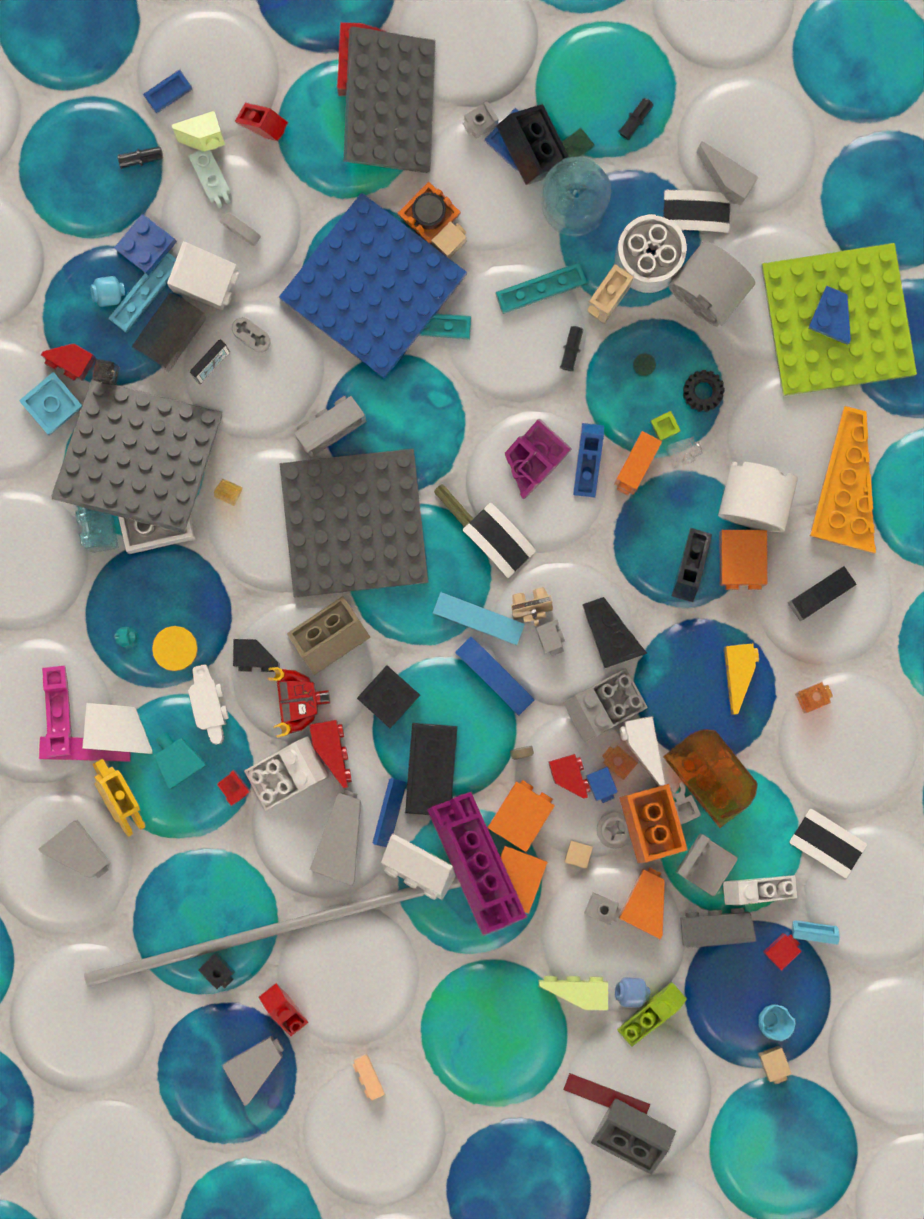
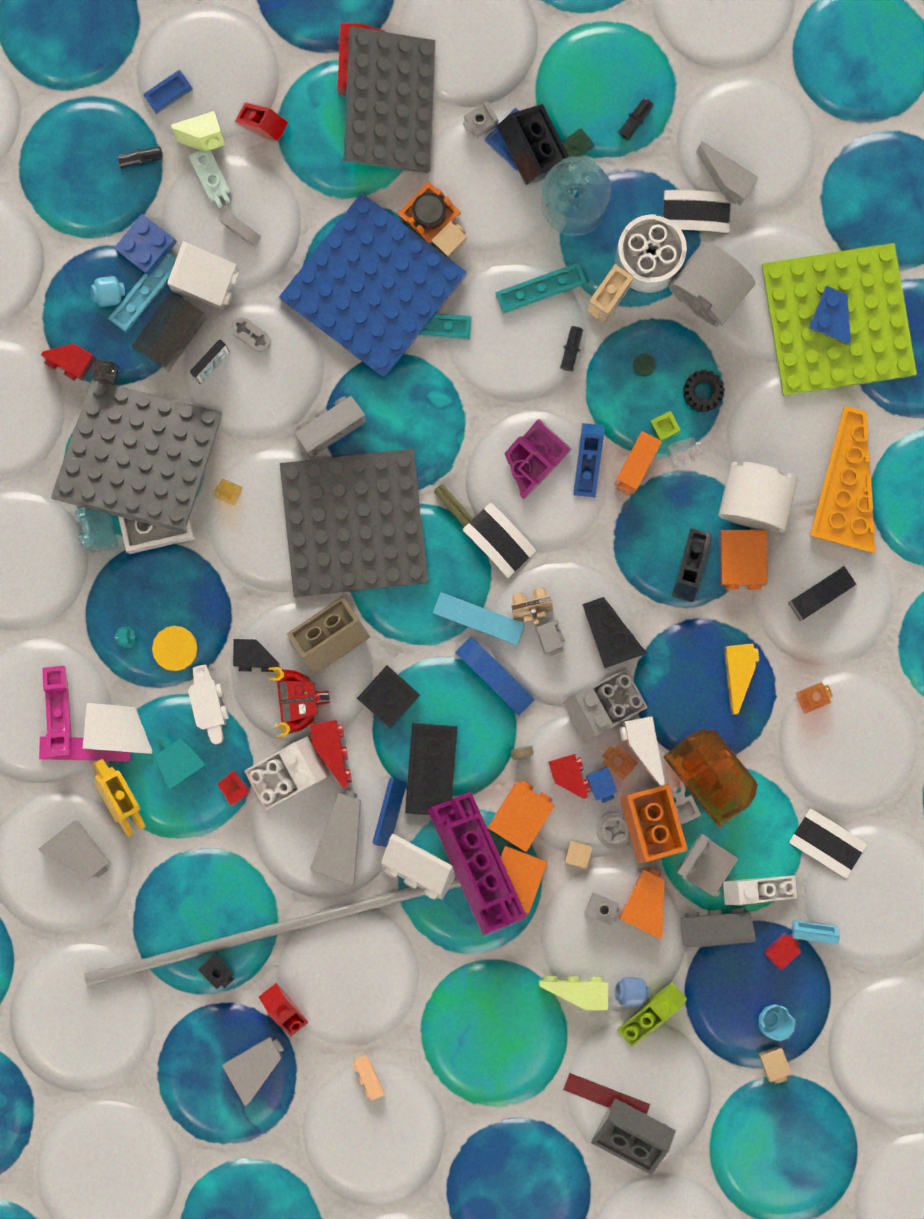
(51, 403): medium azure plate -> none

